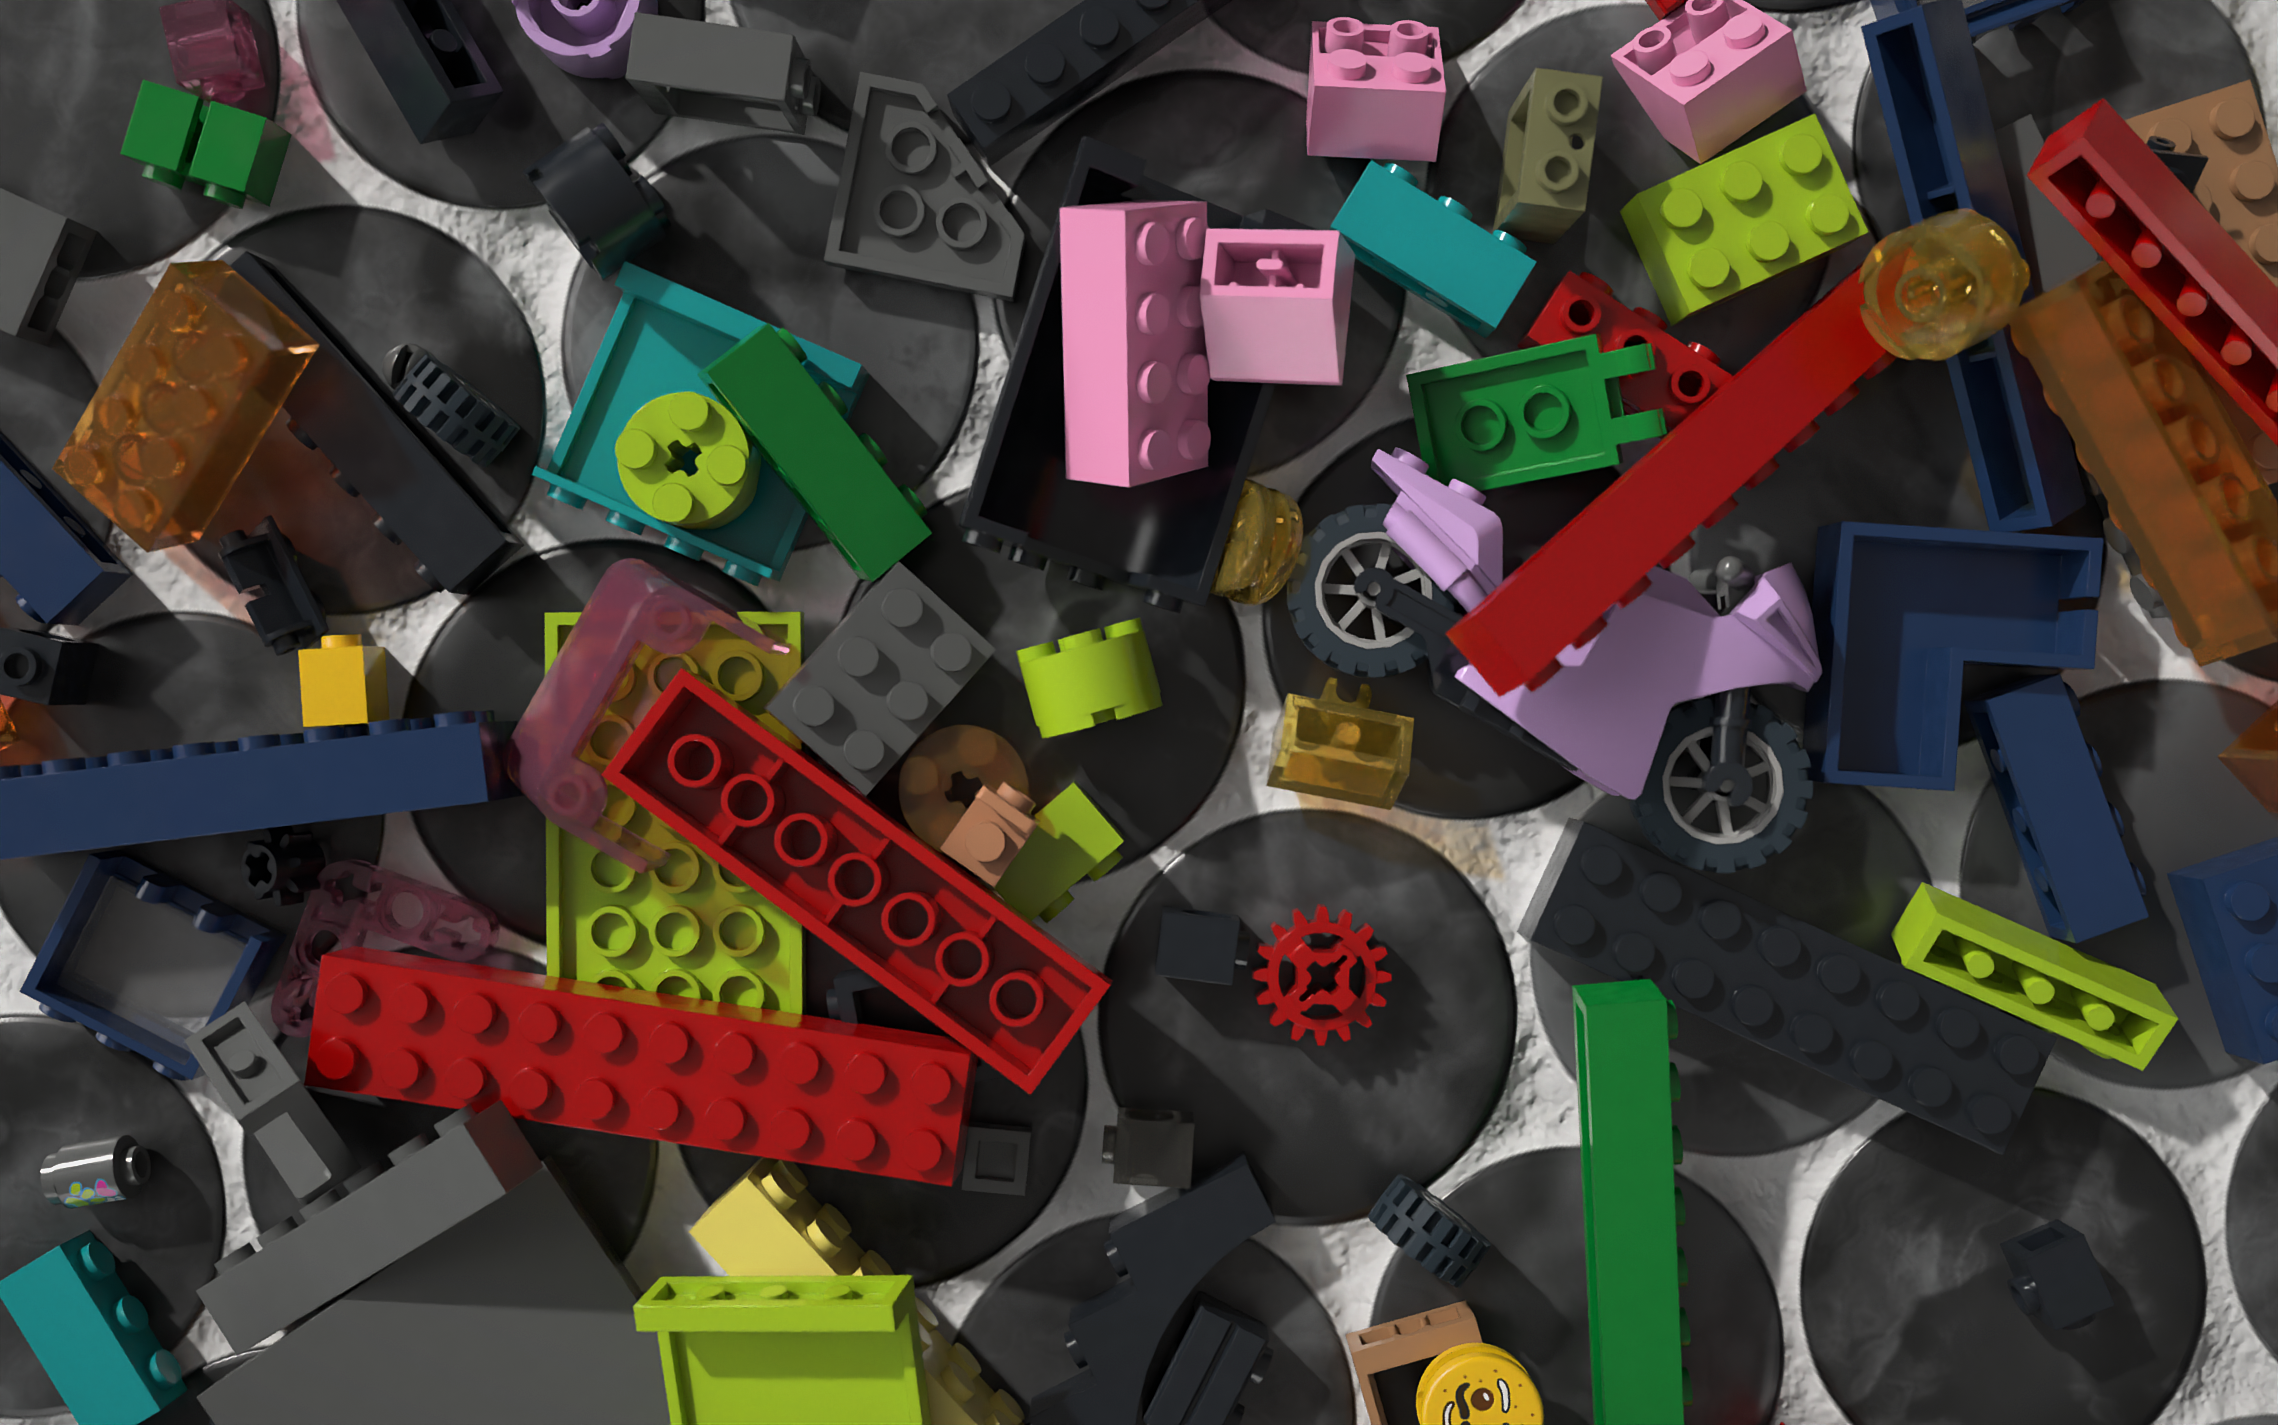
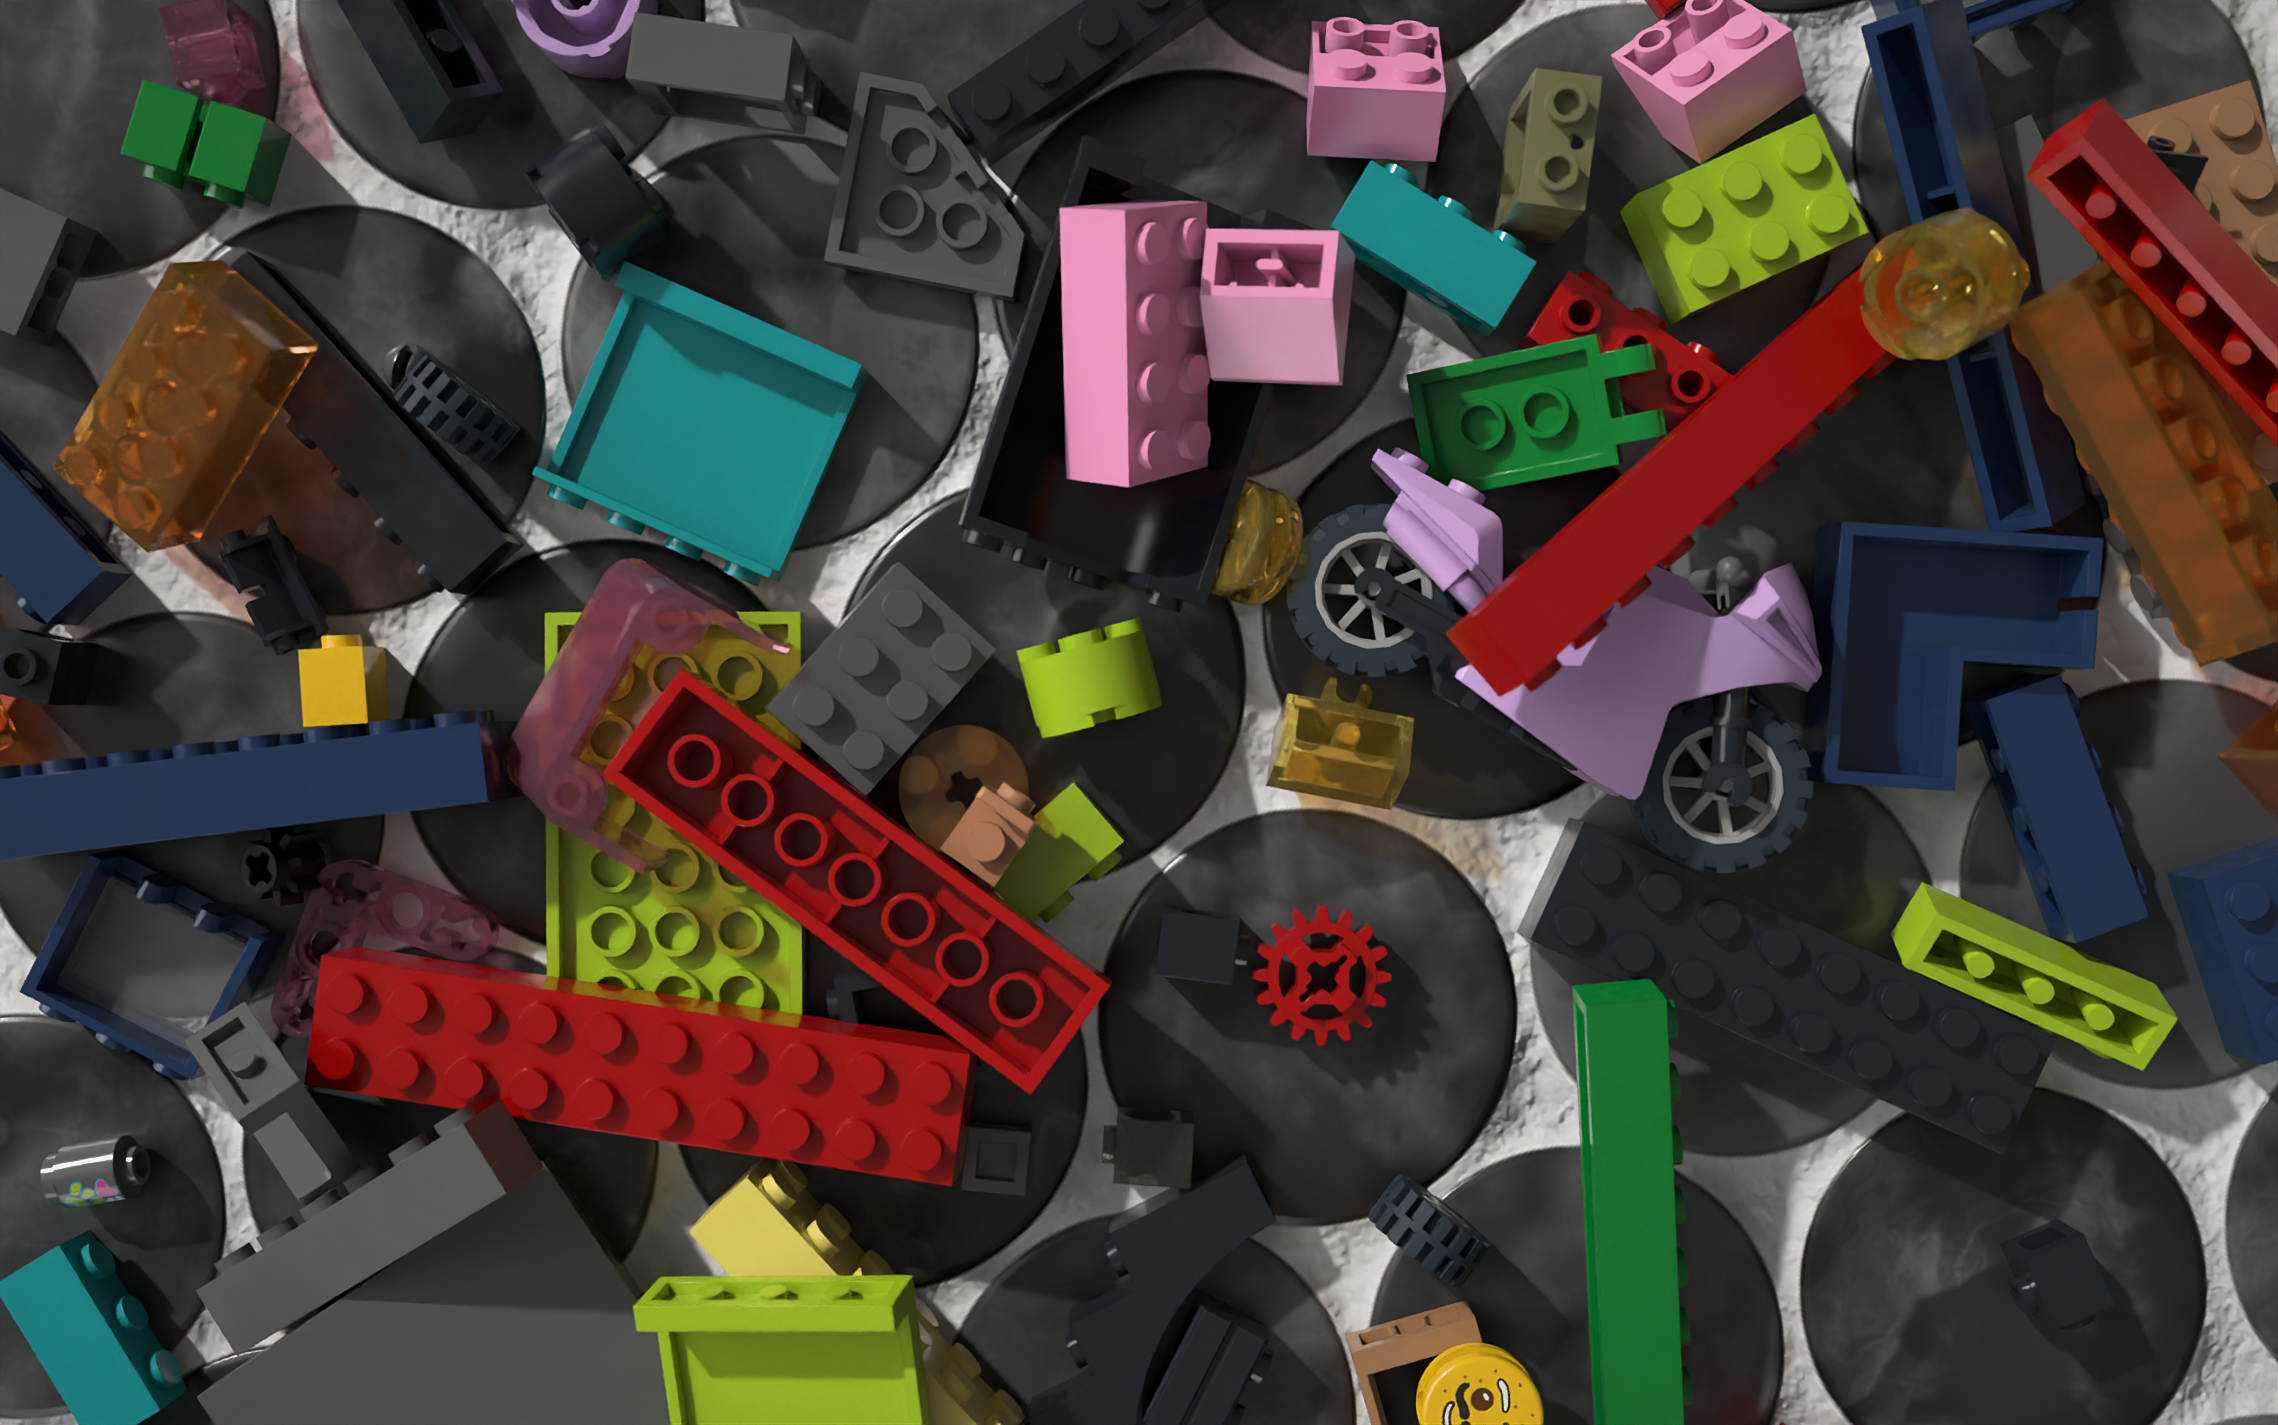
(653, 453): lime brick -> none
(816, 452): green brick -> none

